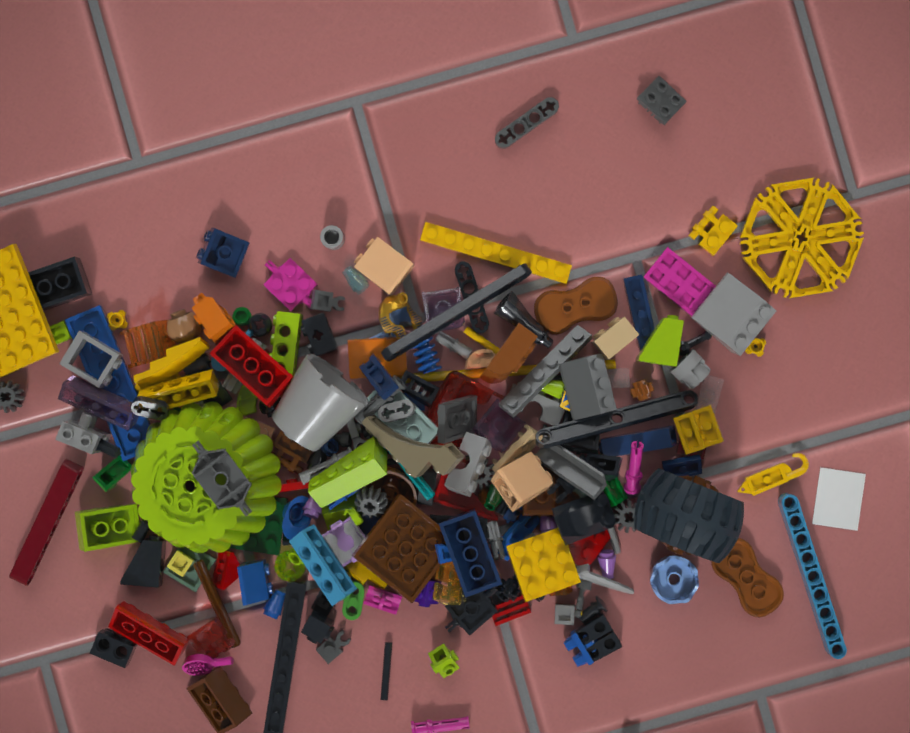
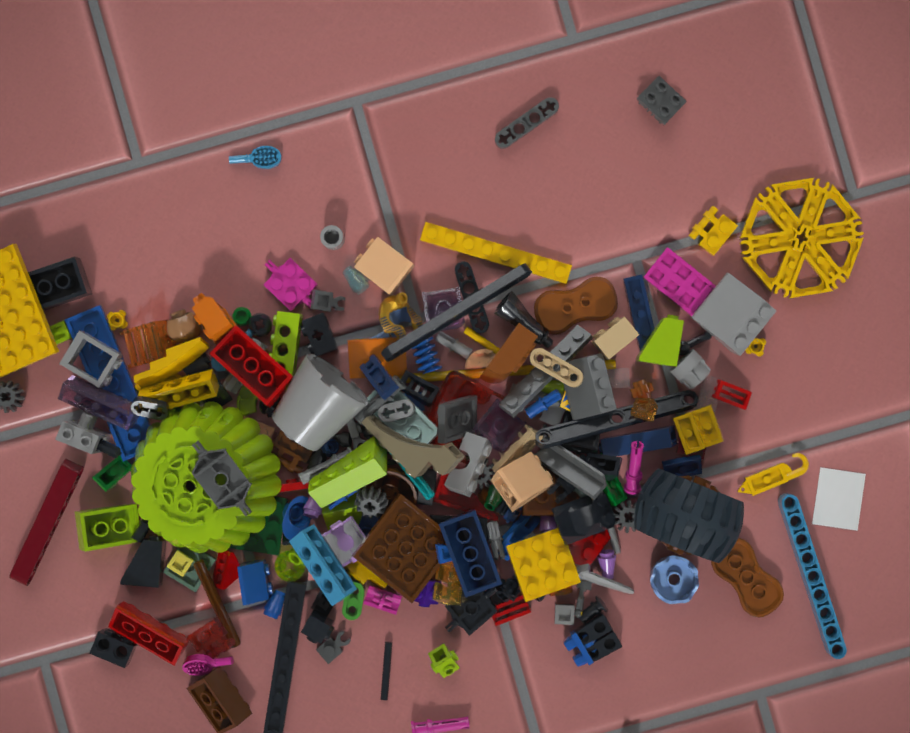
(222, 252): dark blue plate -> none
(262, 157): none -> dark azure piece
(355, 515): lime tile -> none
(543, 403): none -> blue axle
(550, 361): none -> tan plate
(644, 408): none -> clear orange slope
(718, 390): none -> red tile

